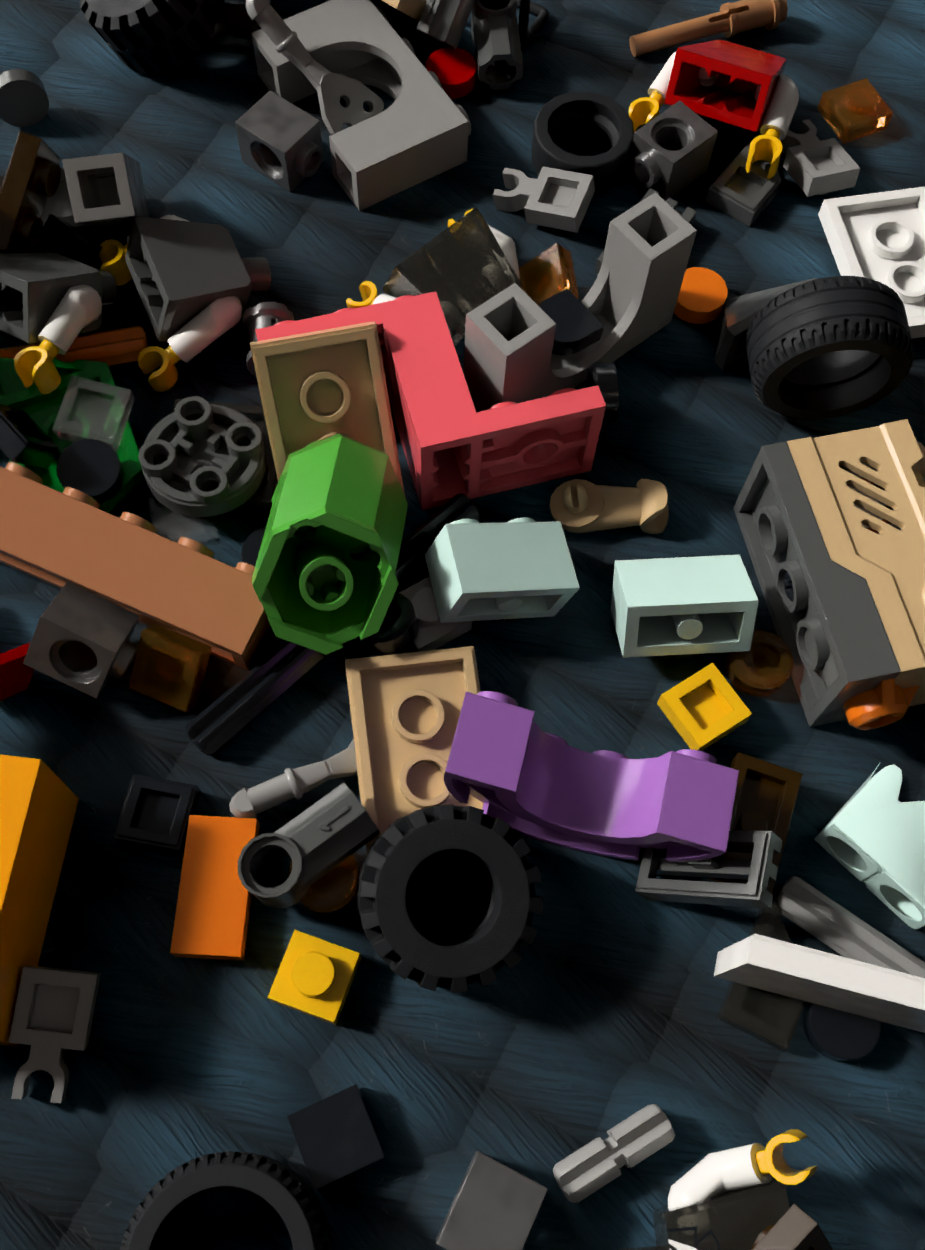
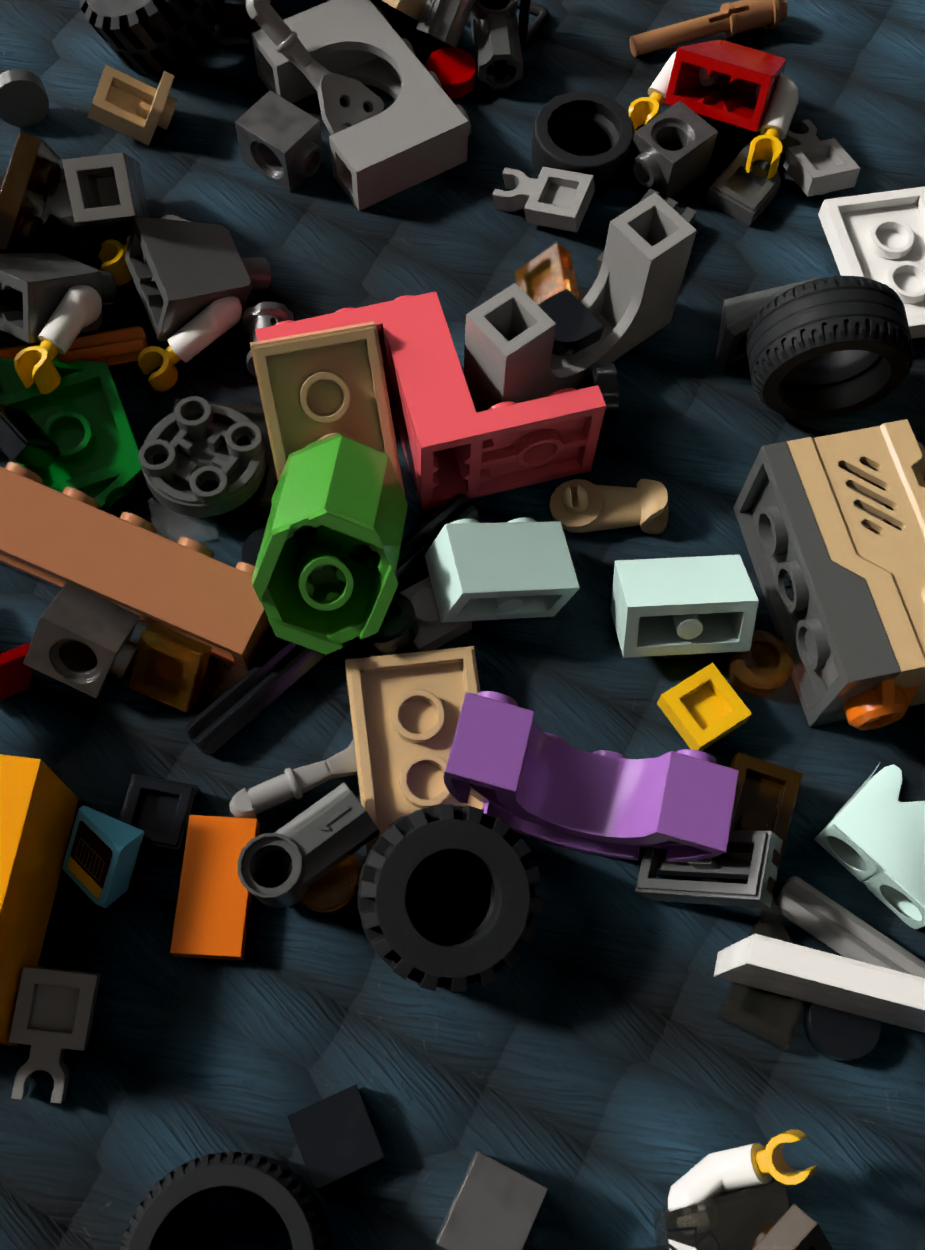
(91, 468): black tile -> none
(93, 412): clear tile -> none
(102, 855): none -> medium azure slope
(132, 105): none -> tan bracket
(314, 977): yellow plate -> none
(461, 264): clear smoke torso -> none
(600, 1159): light grey piece -> none
(701, 296): orange tile -> none
(855, 110): clear orange plate -> none

